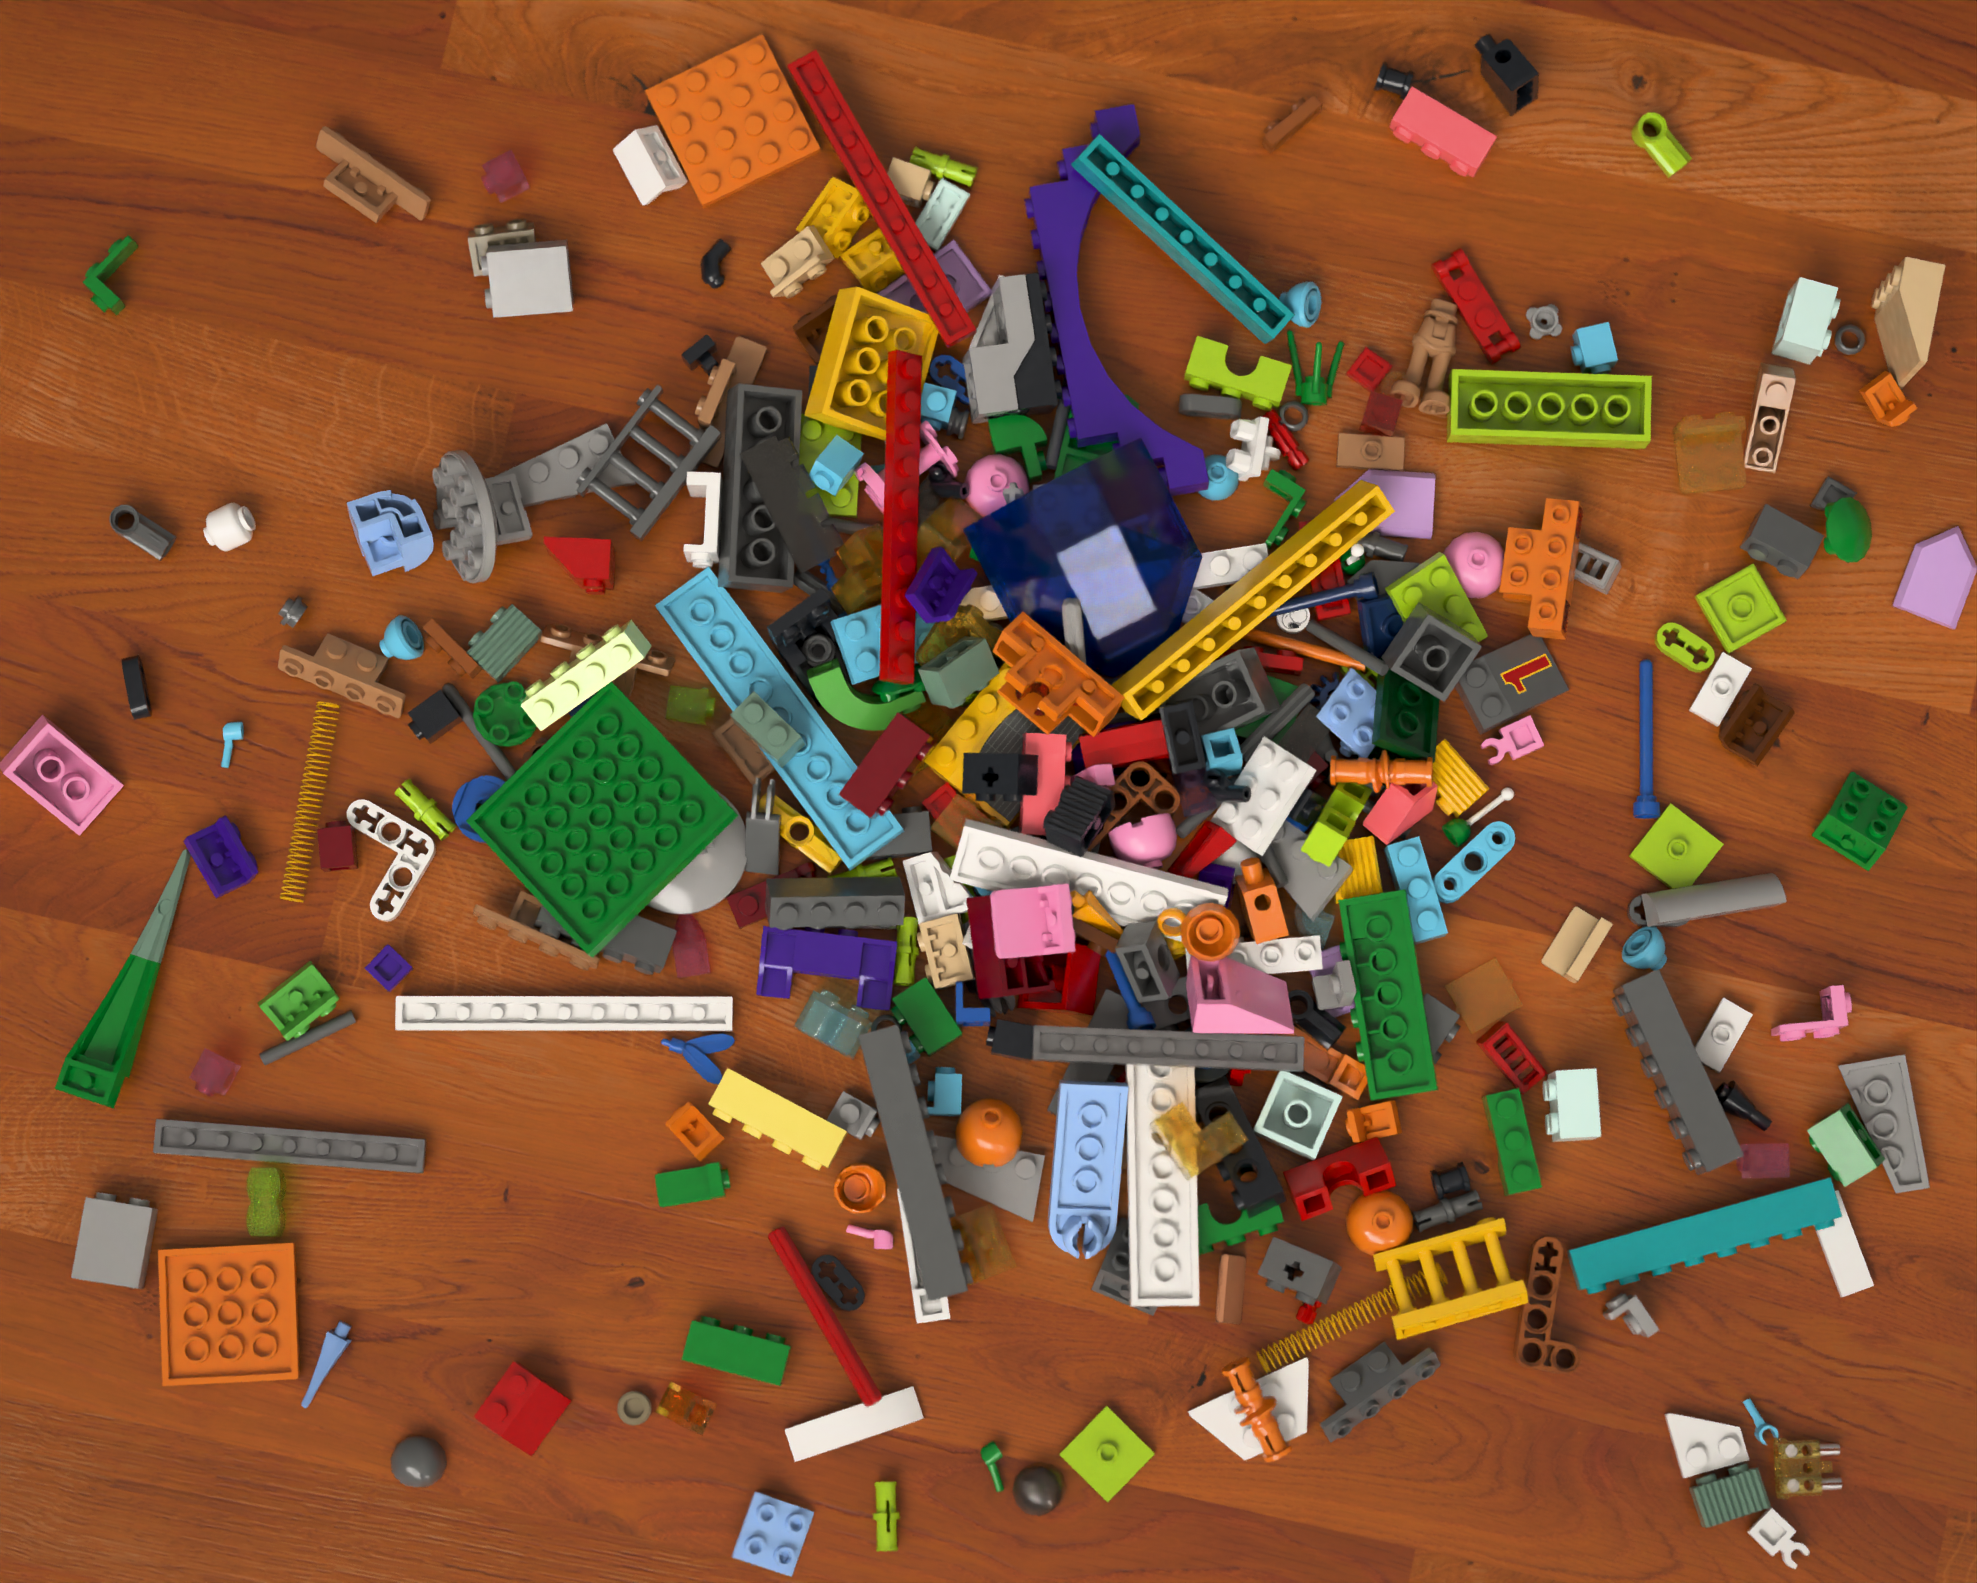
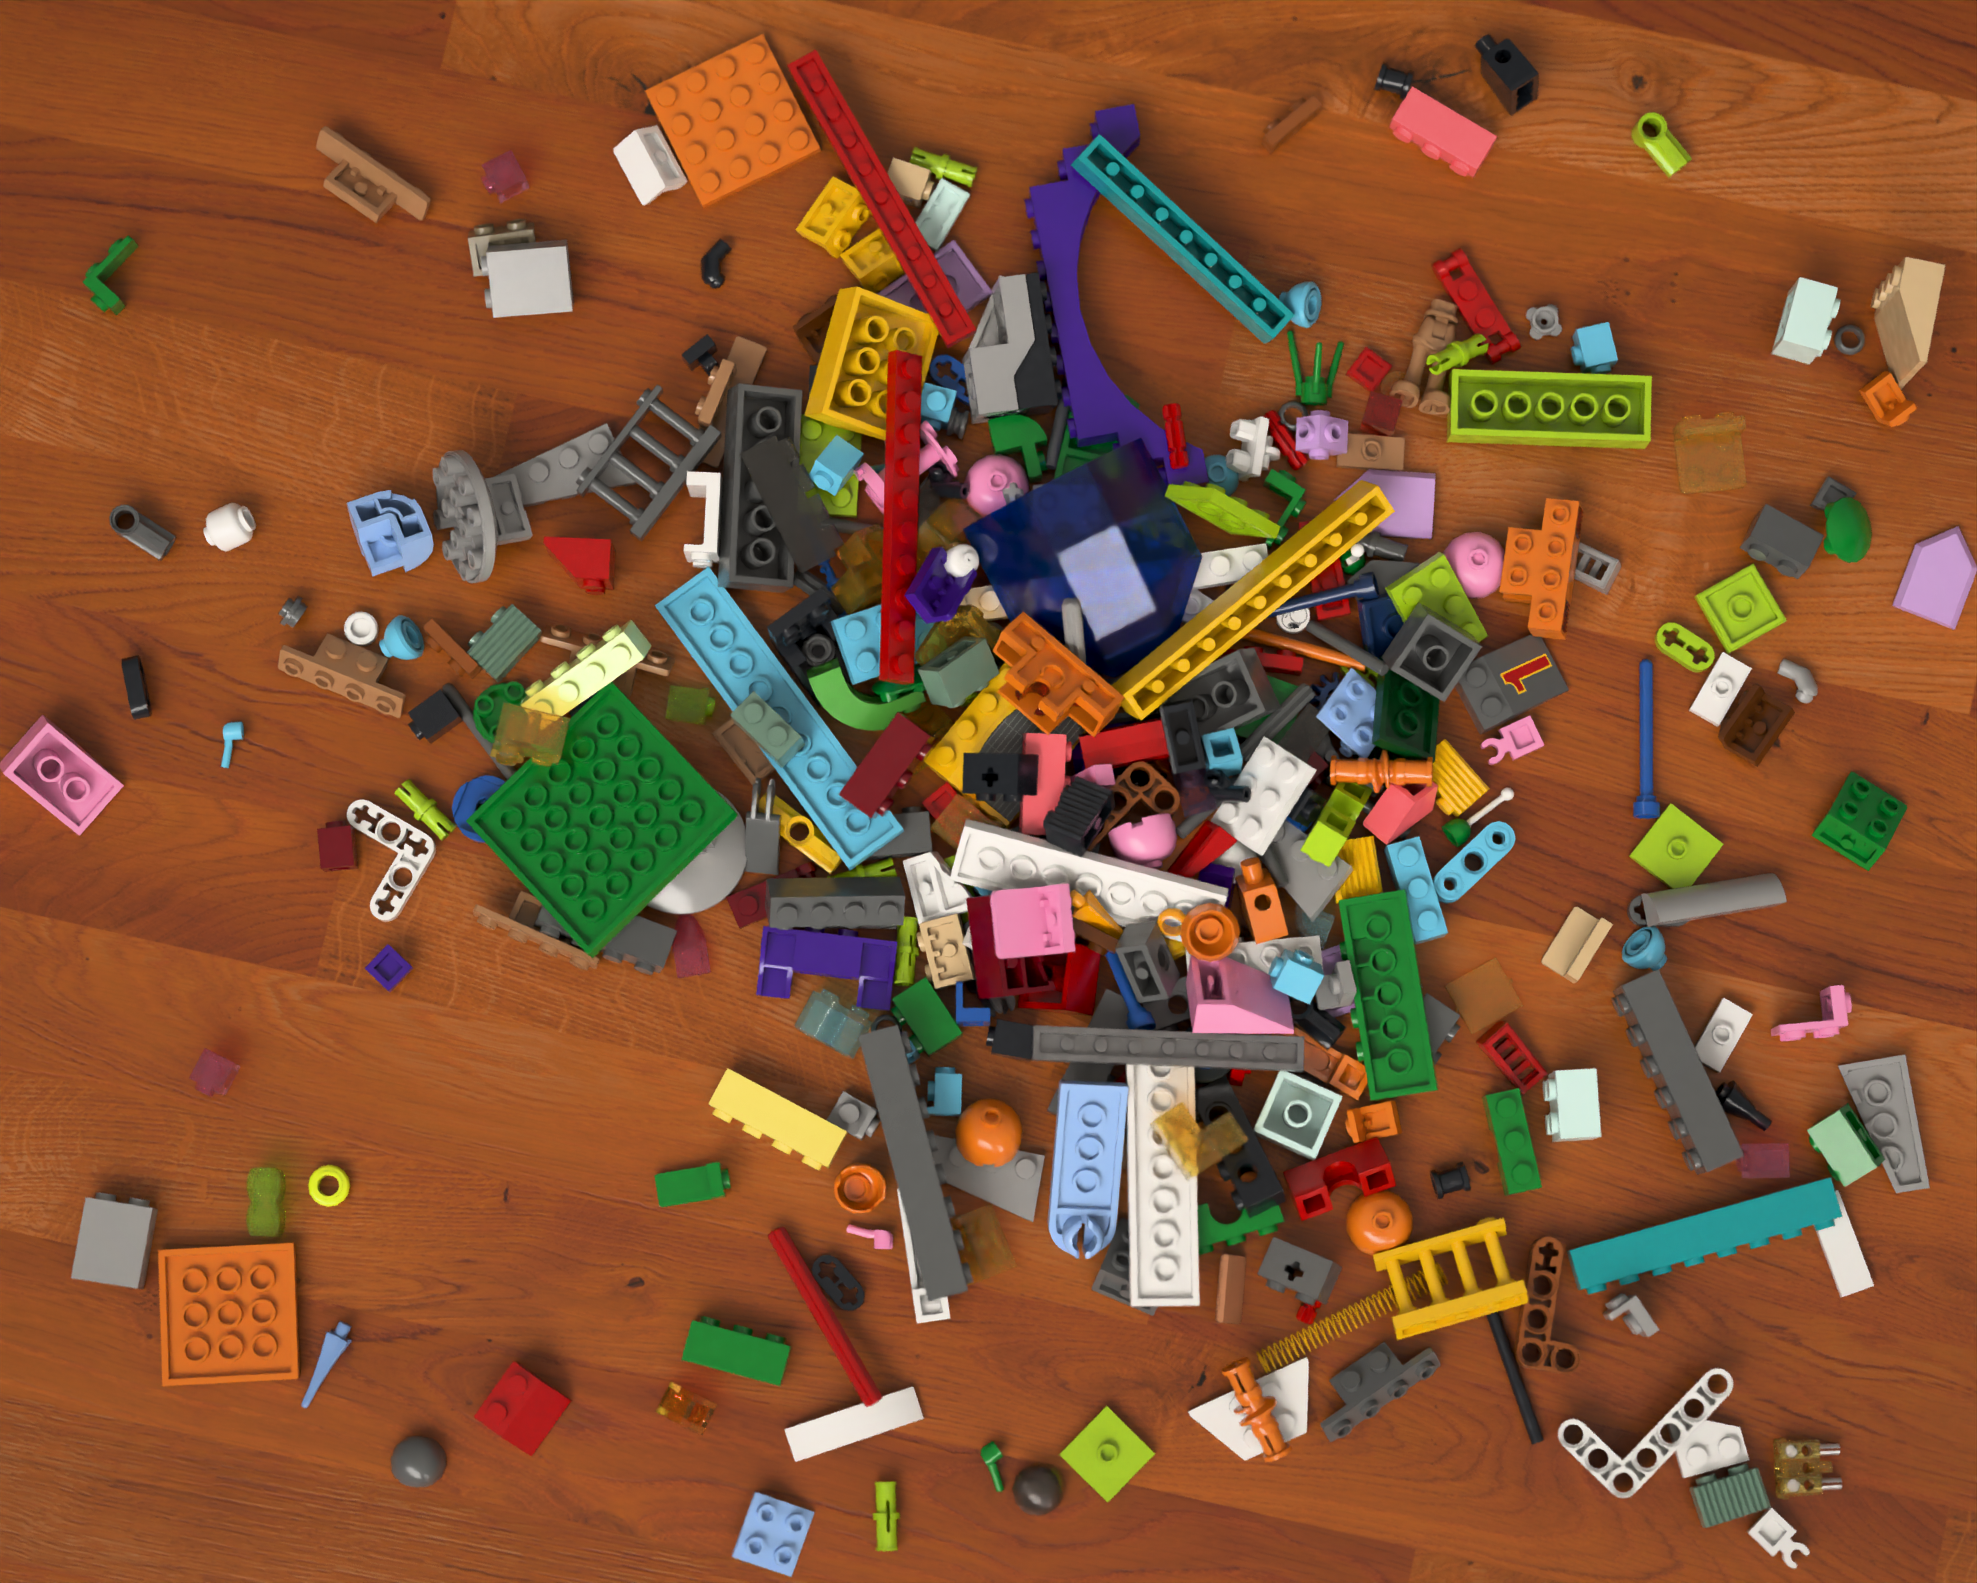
(110, 1040): green plate -> none
(222, 857): dark purple bracket -> none
(289, 1146): flat silver plate -> none
(299, 1001): bright green bracket -> none
(307, 804): yellow piece -> none
(309, 1037): dark grey bar -> none
(343, 1189): none -> neon yellow piece
(361, 628): none -> white tile
(530, 734): none -> clear yellow brick
(563, 1013): white plate -> none
(634, 1408): dark tan tile -> none
(694, 1130): orange bracket -> none
(695, 1051): blue piece -> none
(796, 262): tan bracket -> none
(961, 560): none -> white piece
(1175, 436): none -> red axle
(1209, 370): lime arch -> none
(1210, 406): dark grey beam -> none
(1222, 510): none -> lime plate
(1296, 975): none -> medium azure brick
(1321, 435): none -> lavender brick
(1447, 1210): dark grey pin -> none
(1457, 354): none -> lime pin
(1515, 1377): none -> black bar
(1652, 1440): none -> white beam
(1759, 1422): medium azure hand -> none
(1768, 416): medium nougat slope -> none
(1803, 678): none -> light grey arm

